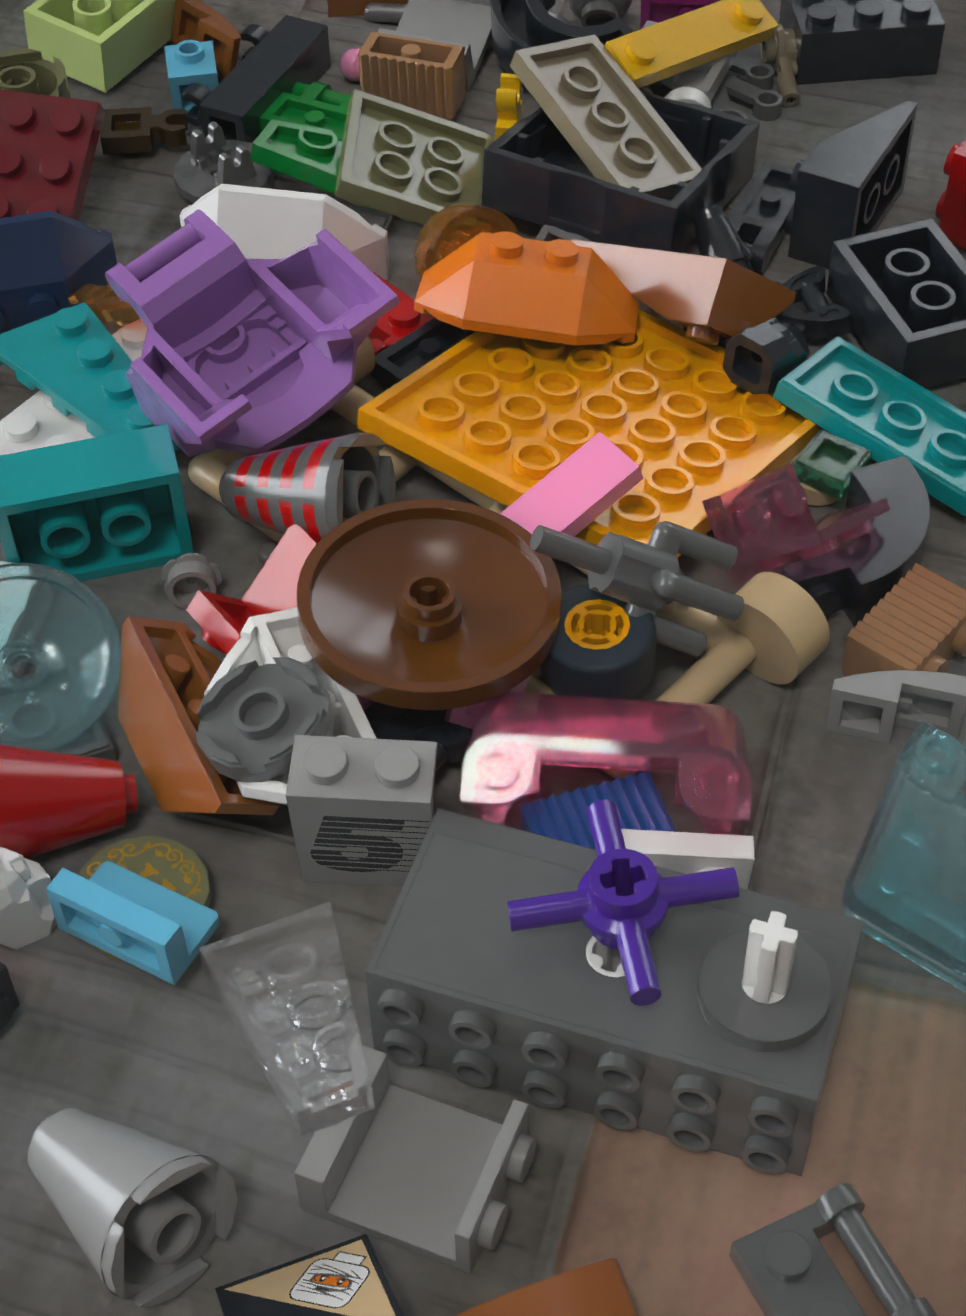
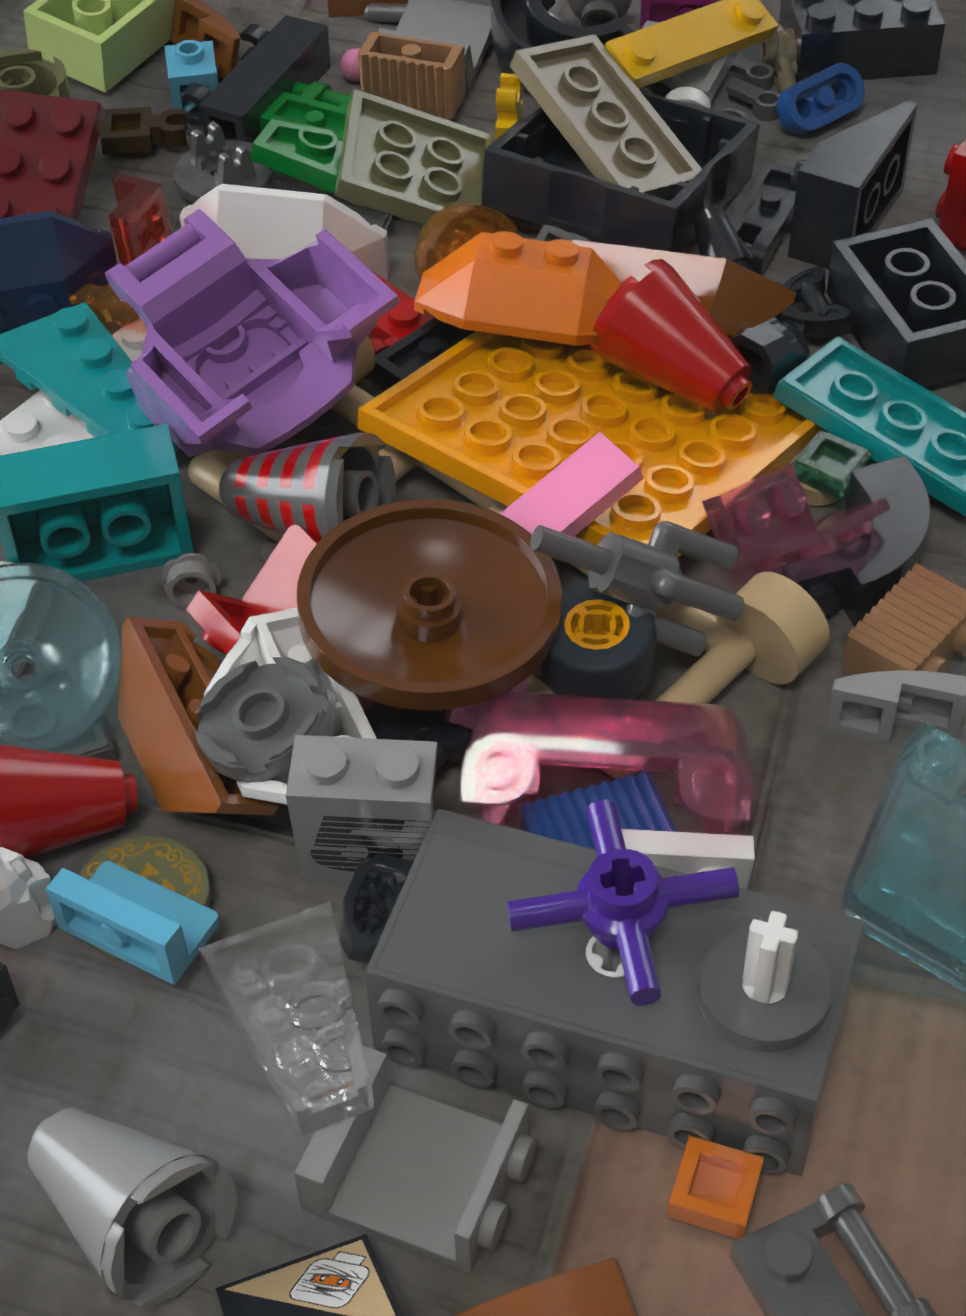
(139, 218): none -> clear red bracket
(370, 903): none -> black rock
(671, 340): none -> red cone
(715, 1187): none -> orange plate
(817, 100): none -> blue plate

